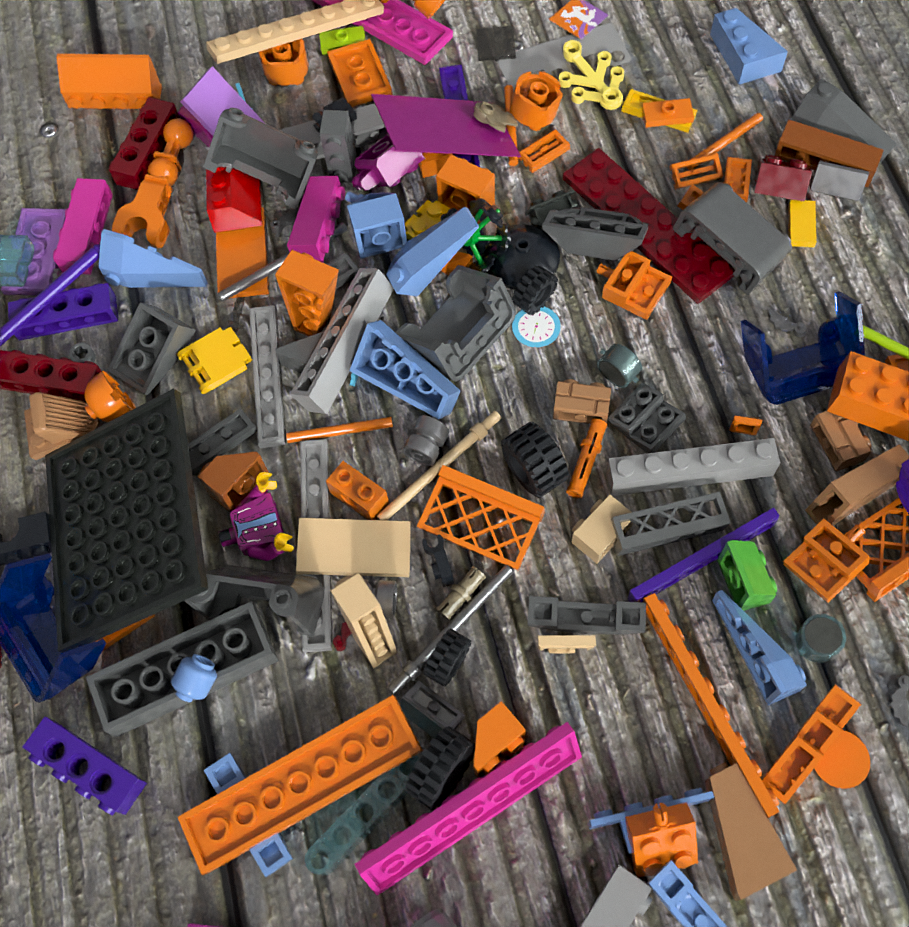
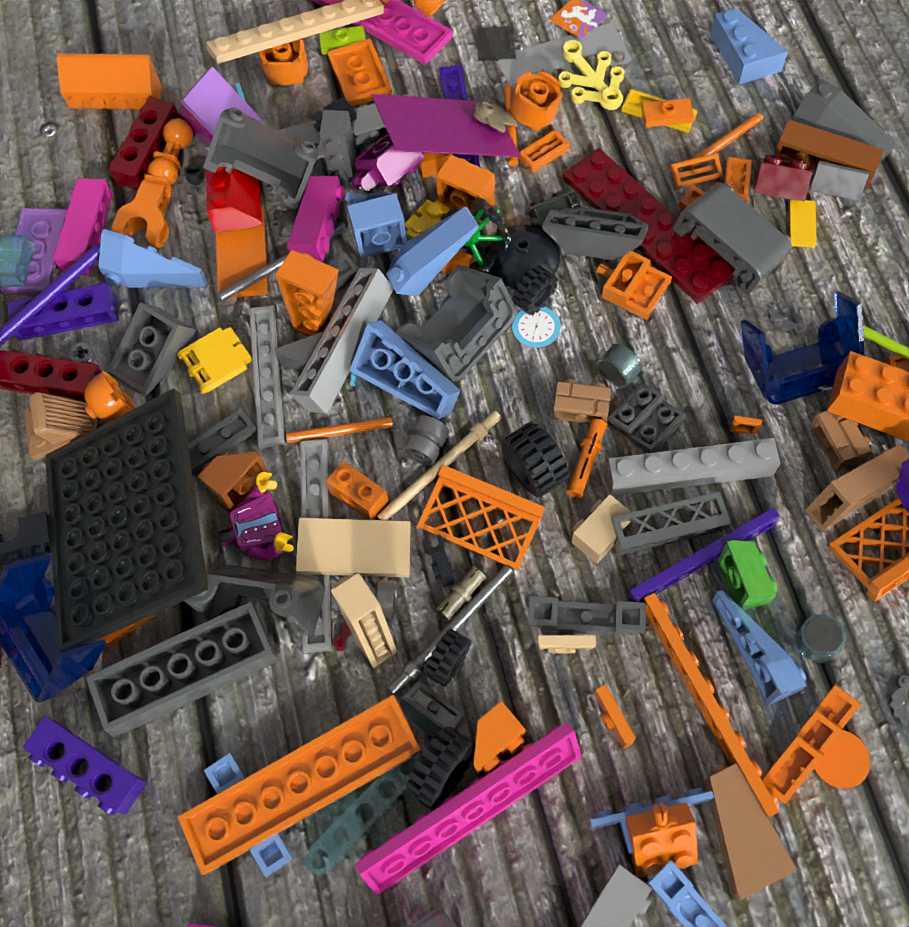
(194, 174): none -> pearl dark grey hinge
(194, 678): medium blue head -> none
(613, 717): none -> orange plate
(828, 559): orange plate -> none

